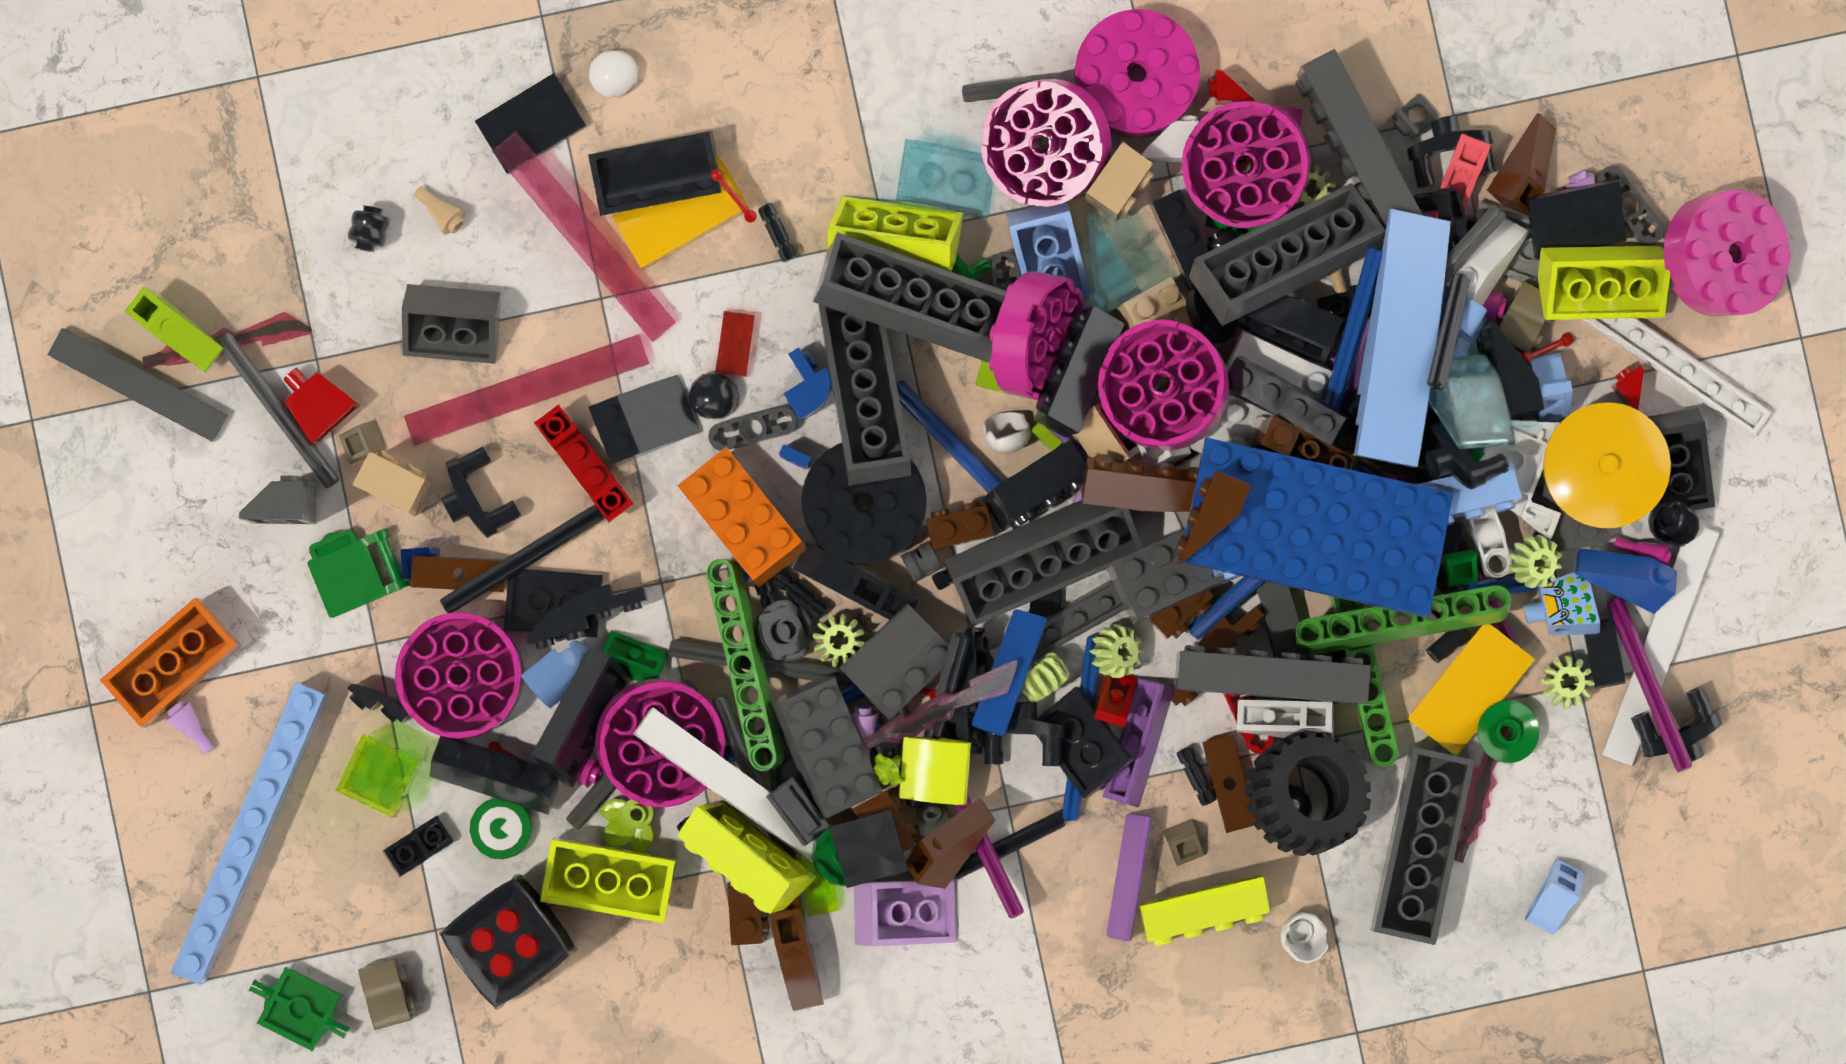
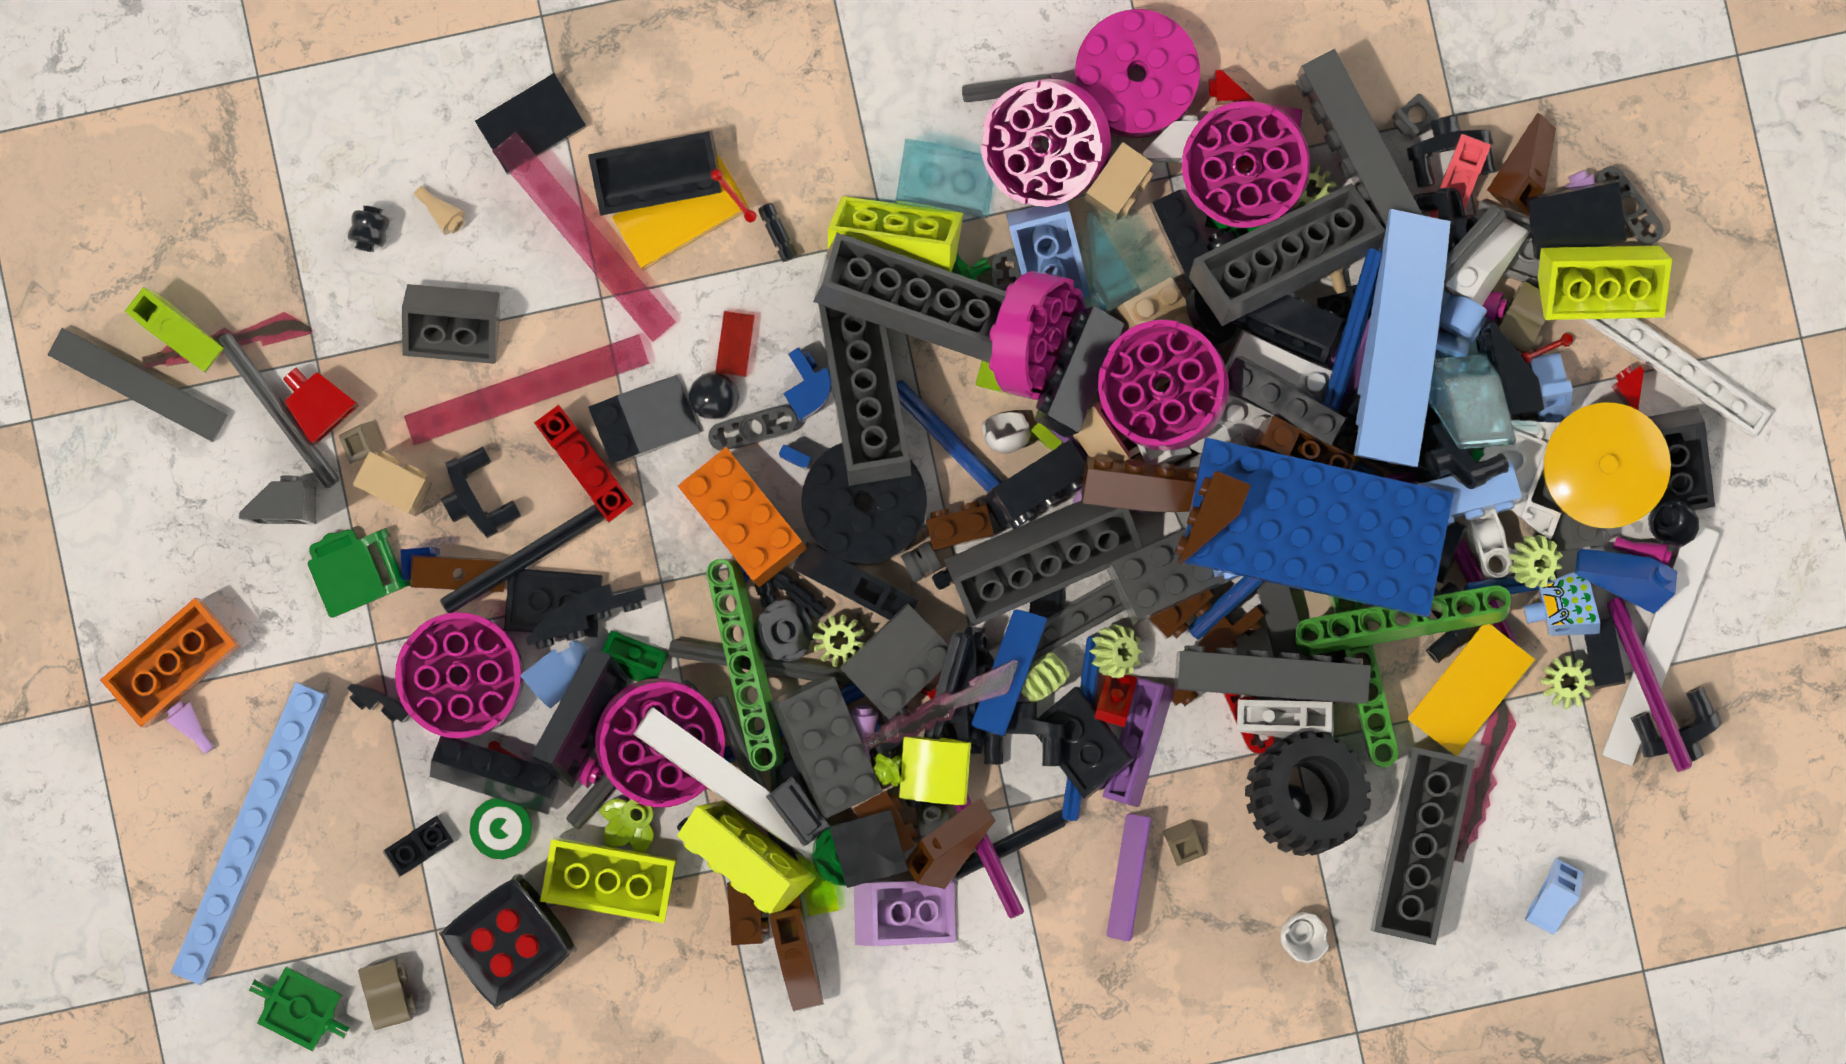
(379, 775): clear neon green brick -> none
(613, 73): white hair -> none
(1196, 776): black axle -> none
(1204, 908): neon yellow slope -> none
(1222, 764): reddish brown tile -> none
(1448, 332): black axle -> none
(1460, 568): green tile -> none
(1523, 730): green dish -> none
(1727, 253): dark pink brick -> none

